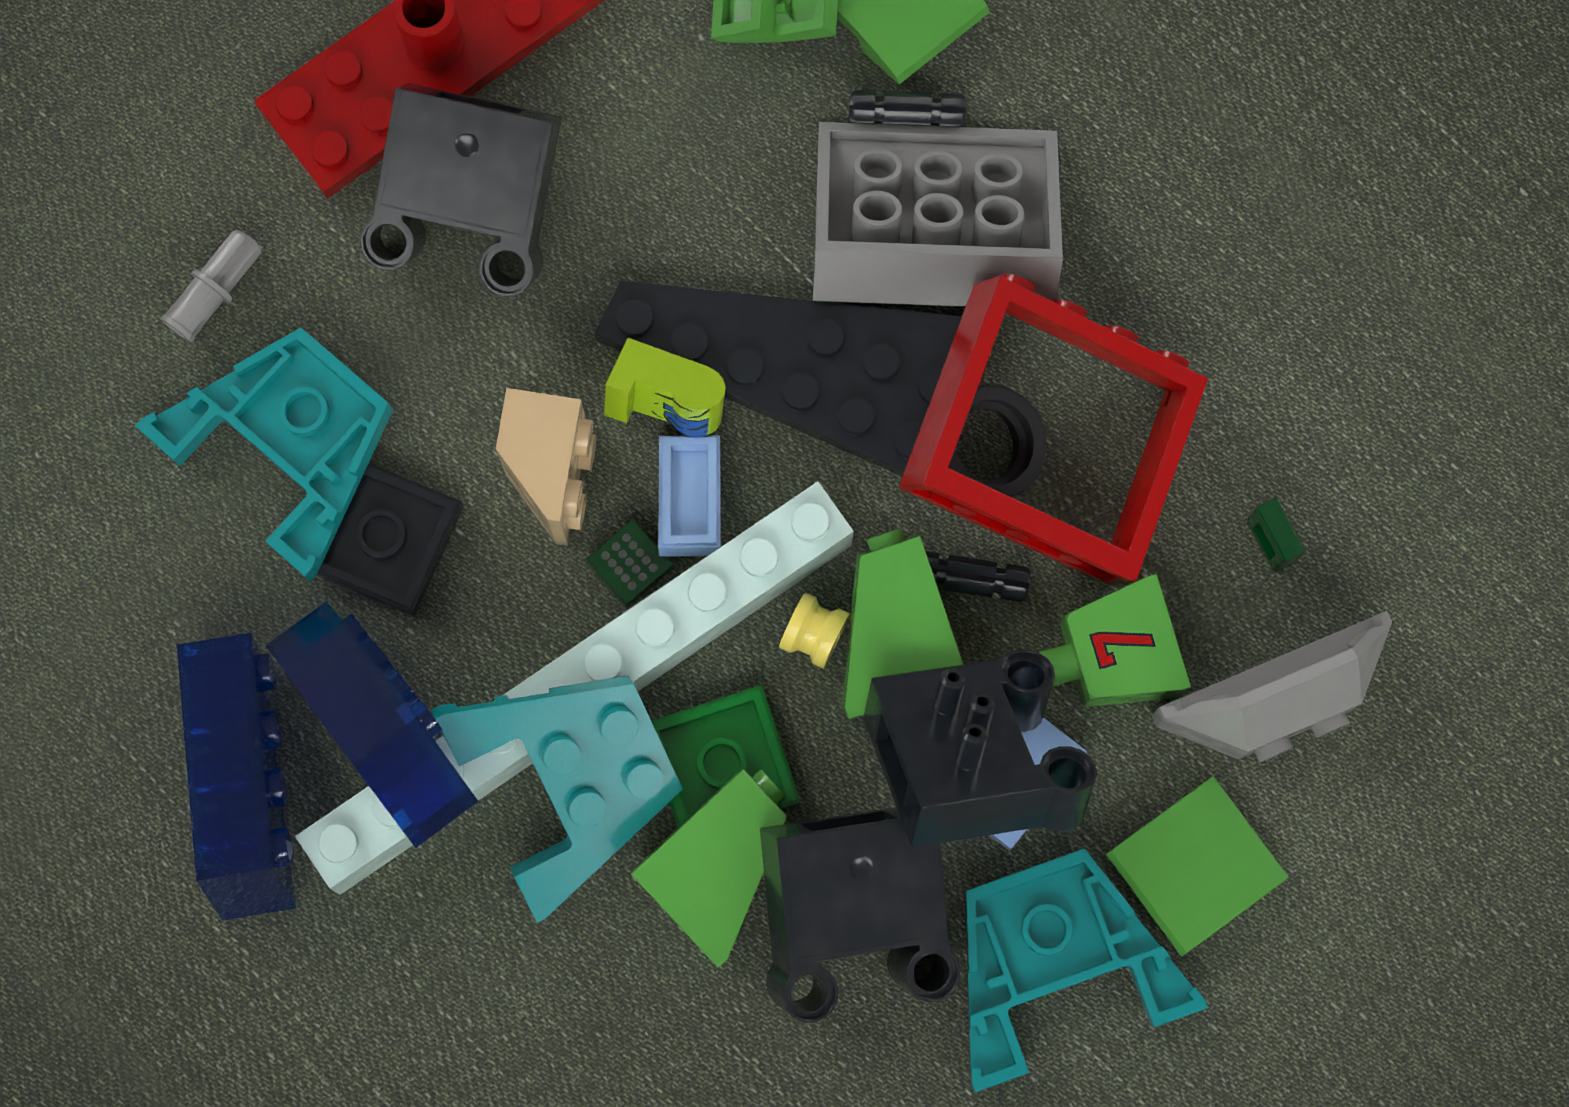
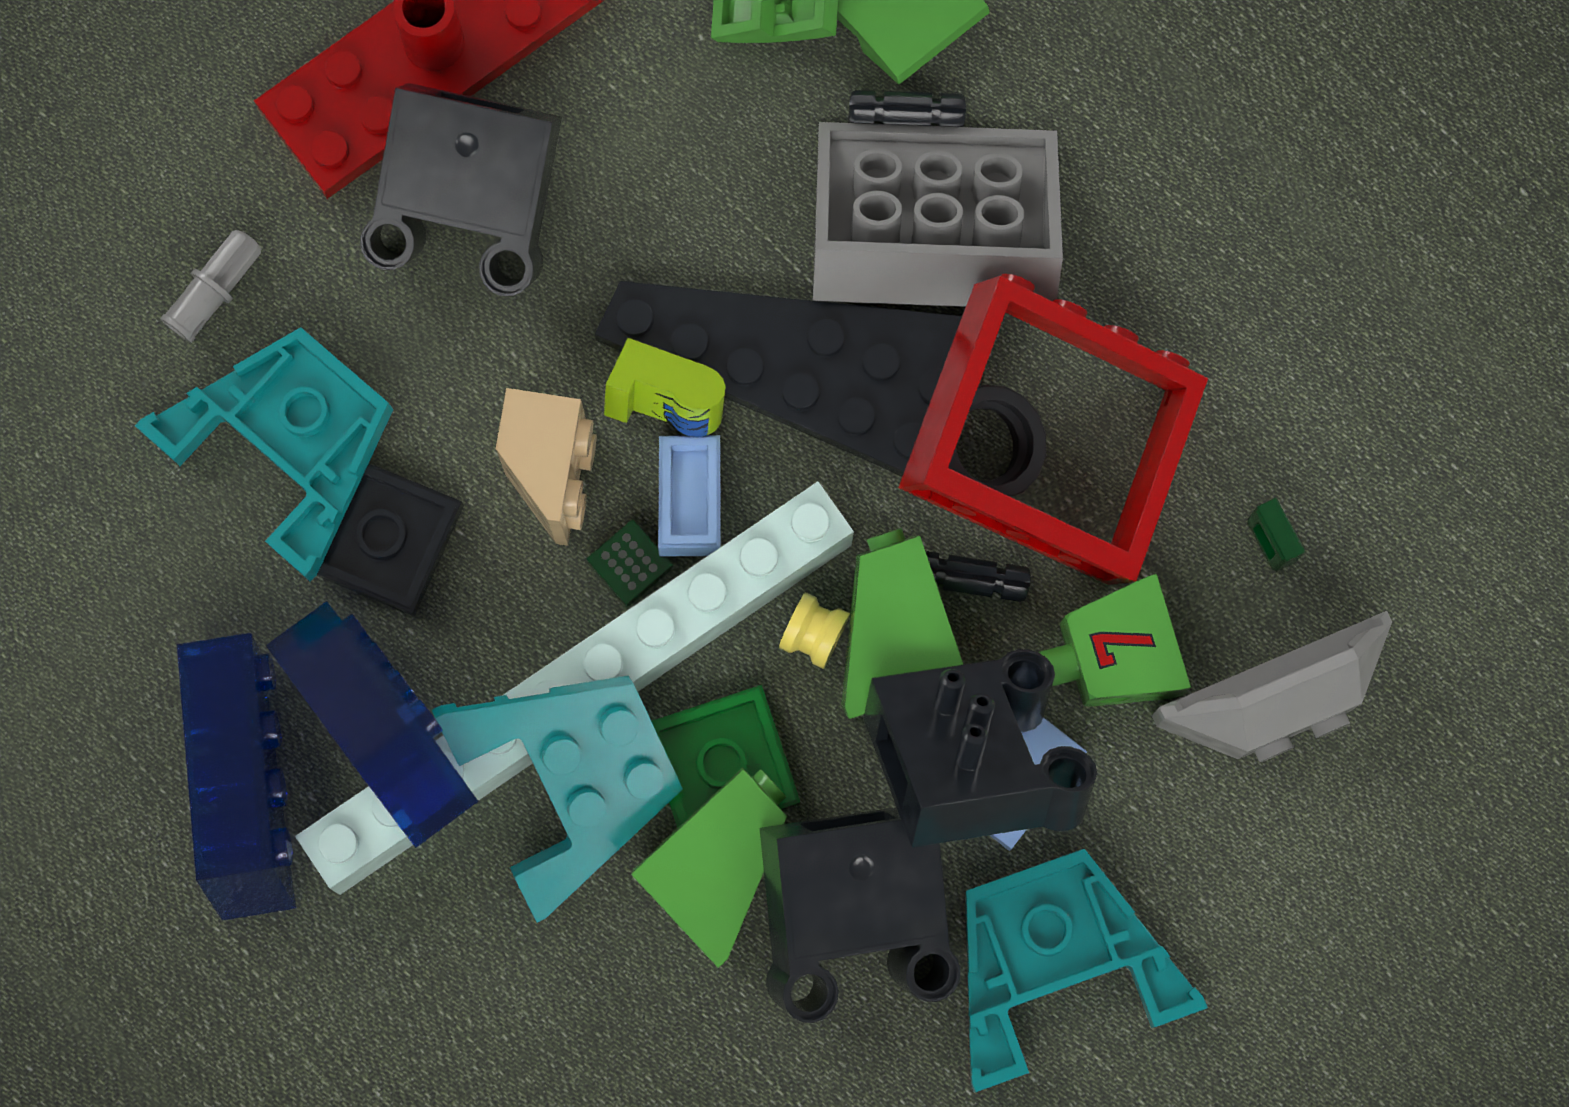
(1197, 866): bright green slope -> none

